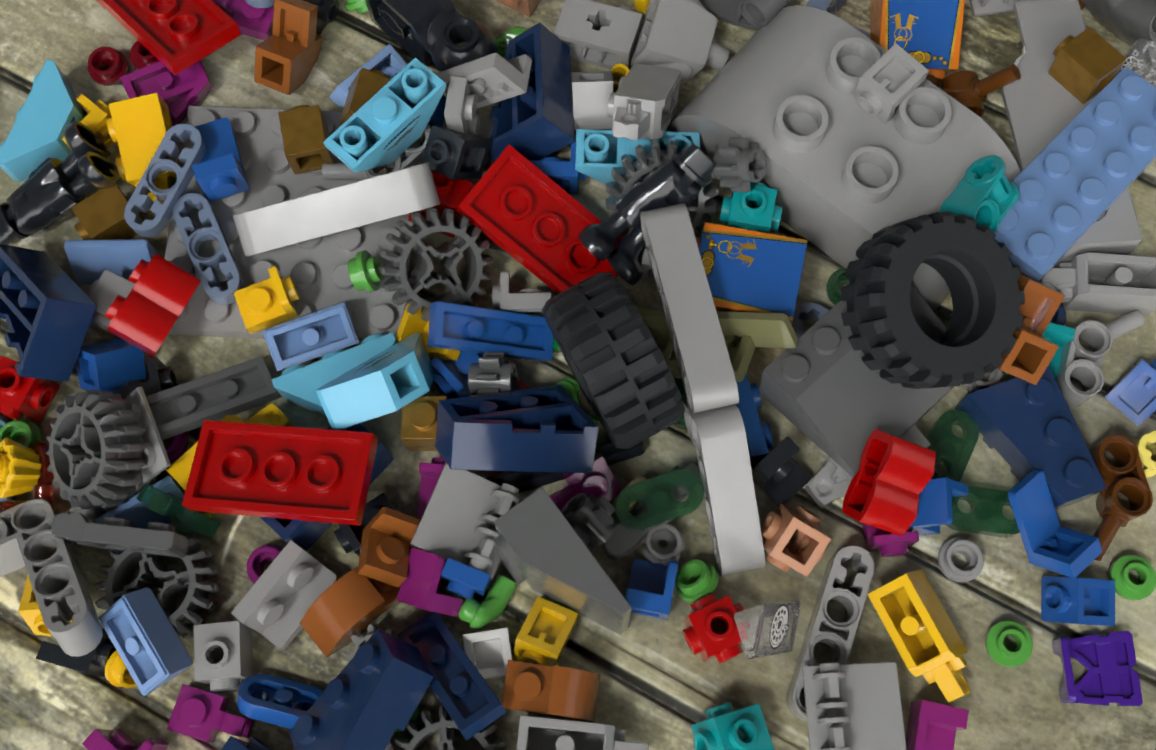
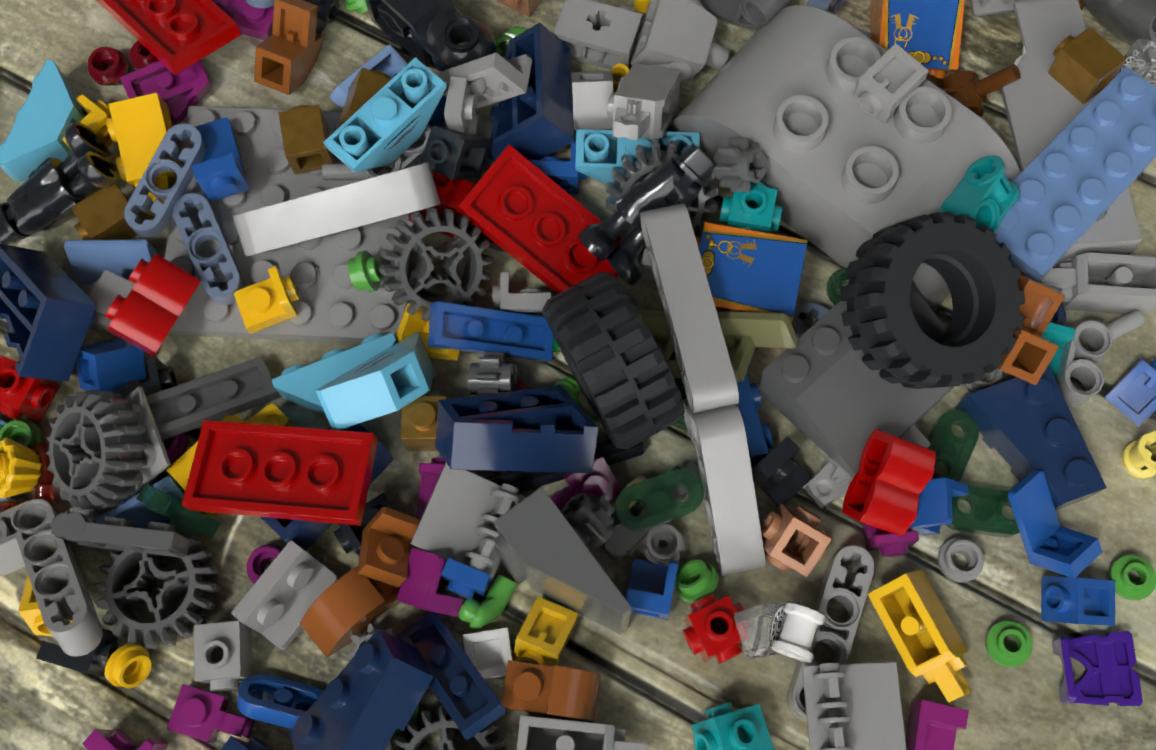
(145, 640): medium blue slope -> none
(310, 335): medium blue slope -> none
(452, 375): blue bracket -> none
(798, 632): none -> white bush
(1126, 479): reddish brown beam -> none

